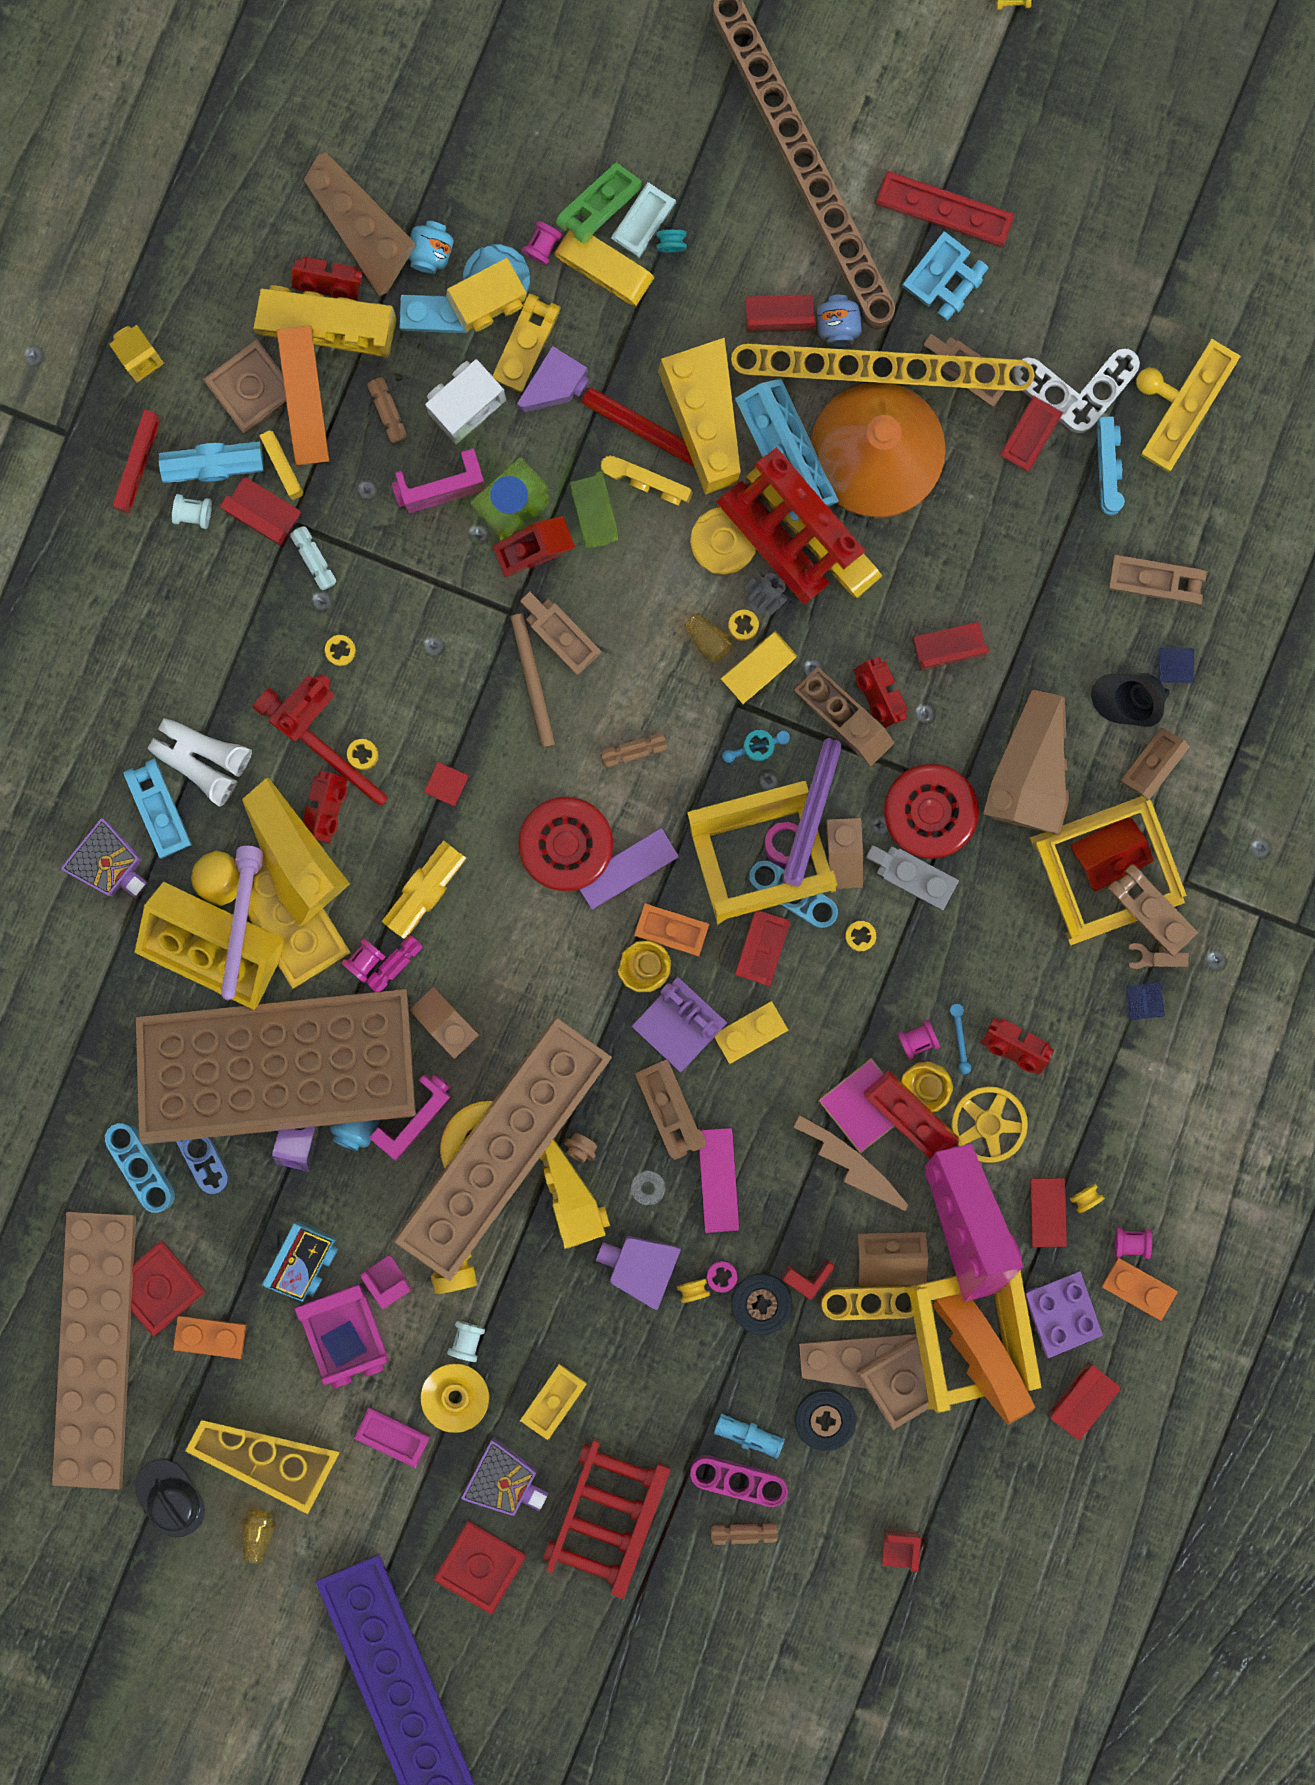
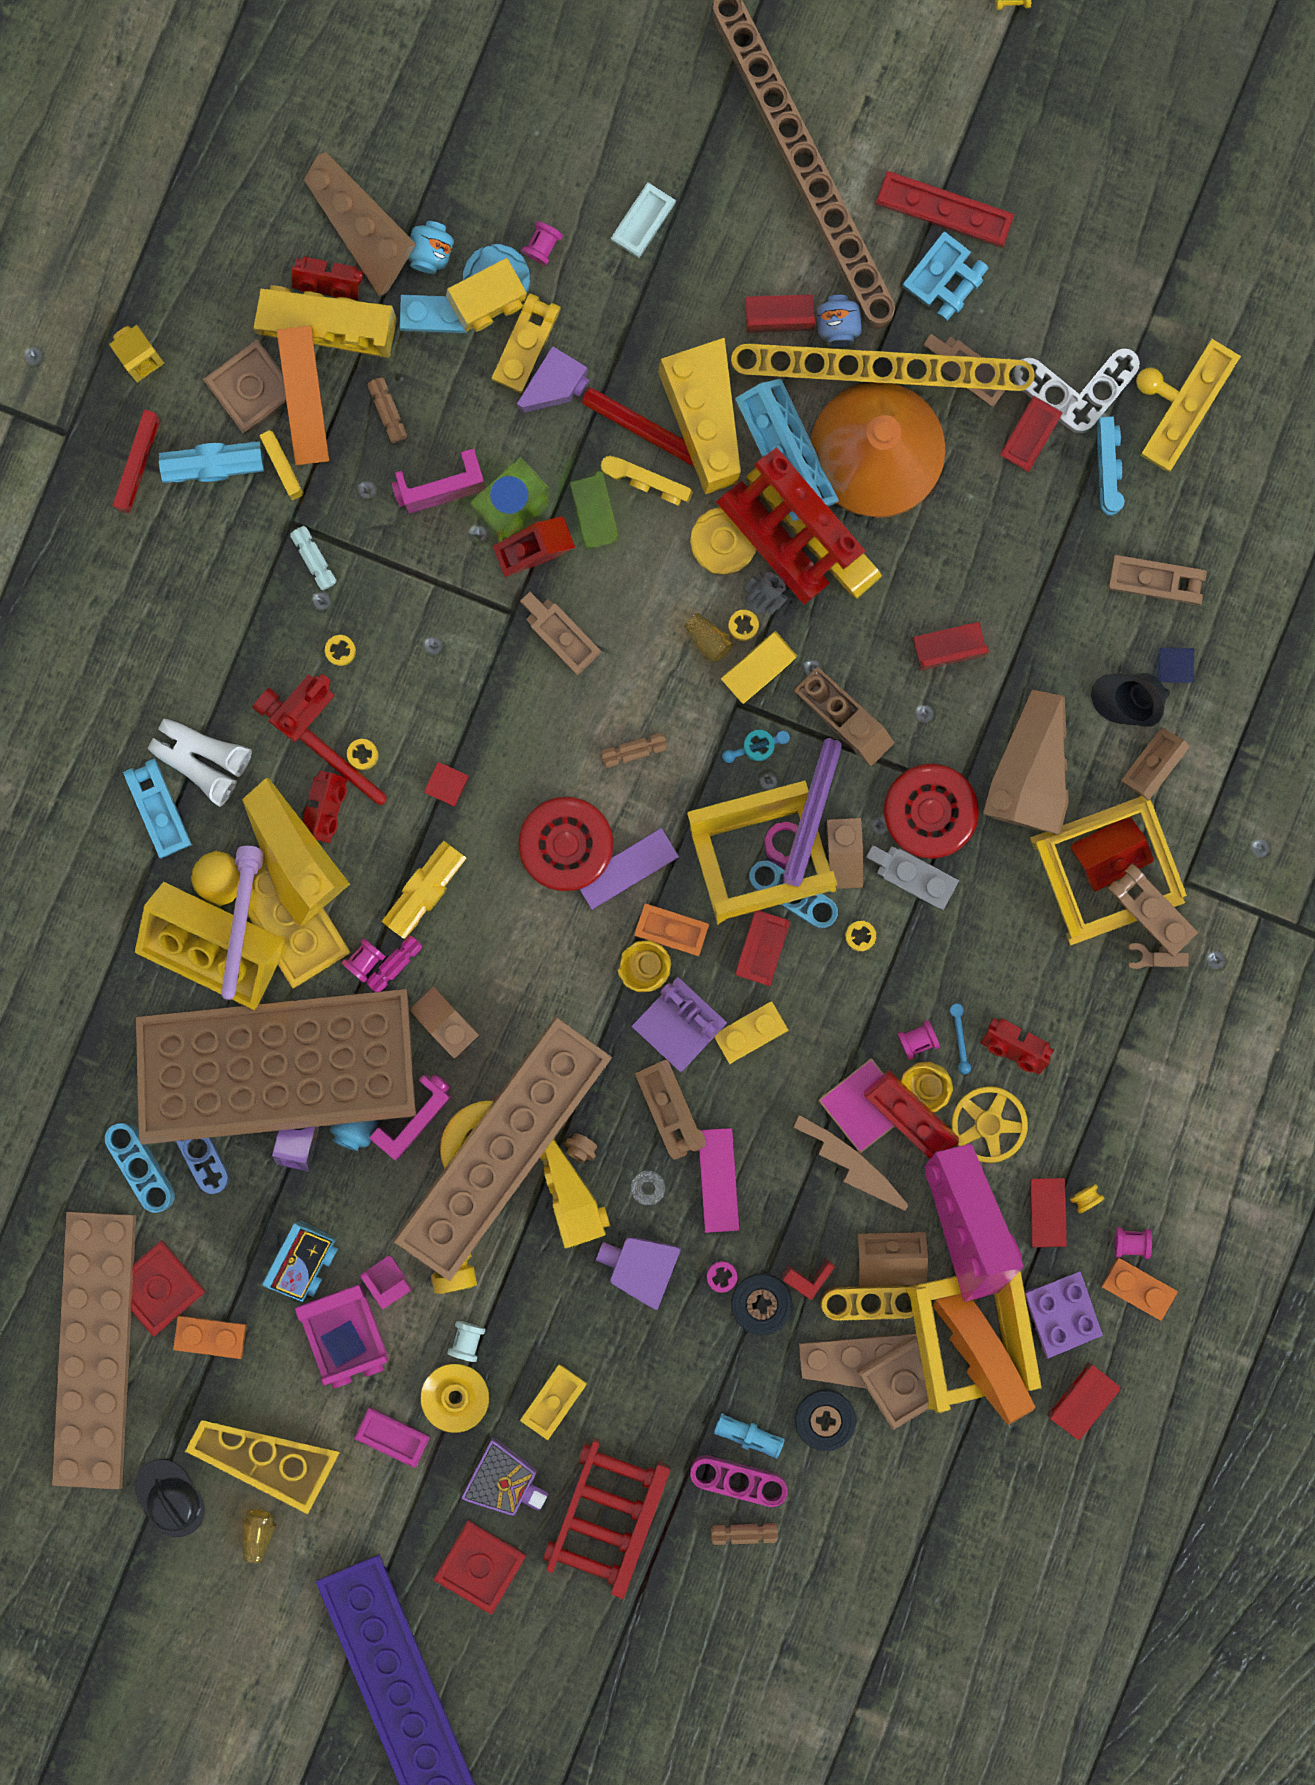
(106, 862): torso -> none
(191, 511): light aqua bush -> none
(261, 511): red panel -> none
(465, 400): white brick -> none
(532, 680): medium nougat bar -> none
(599, 202): bright green plate -> none
(605, 267): yellow beam -> none
(671, 241): teal bush -> none
(693, 1290): yellow bush -> none
(872, 679): red hinge -> none
(901, 1549): red panel -> none
(1145, 1001): clear blue tile -> none

